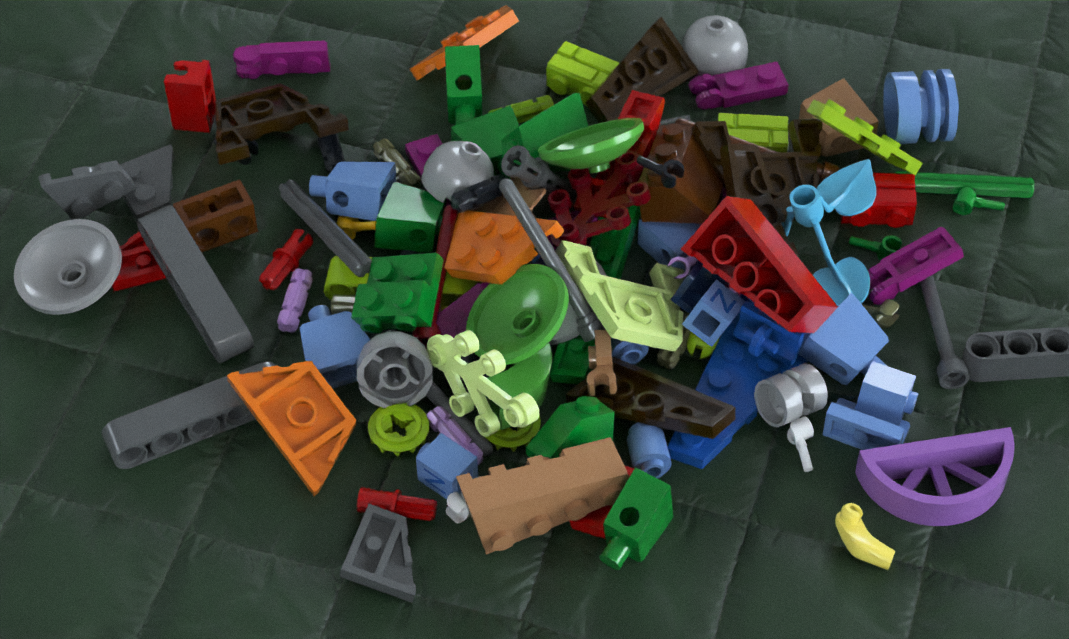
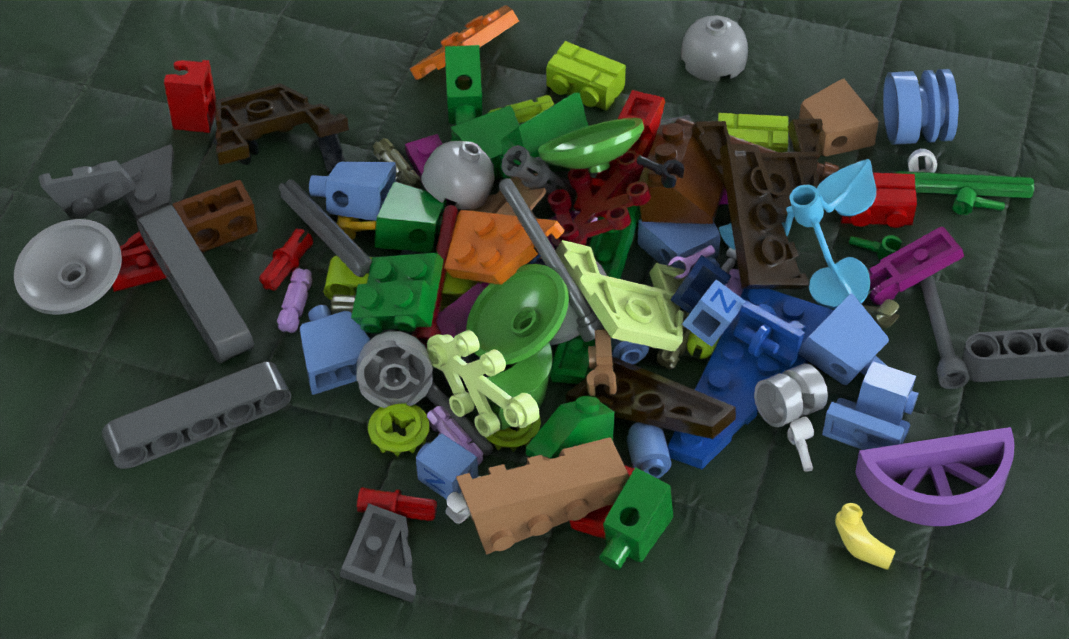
(282, 58): magenta hinge -> none
(299, 416): orange wing -> none
(477, 194): black axle -> none
(651, 67): dark brown wing -> none
(739, 86): magenta hinge -> none
(758, 262): red wedge -> none
(861, 133): lime wing -> none
(929, 158): none -> white hinge

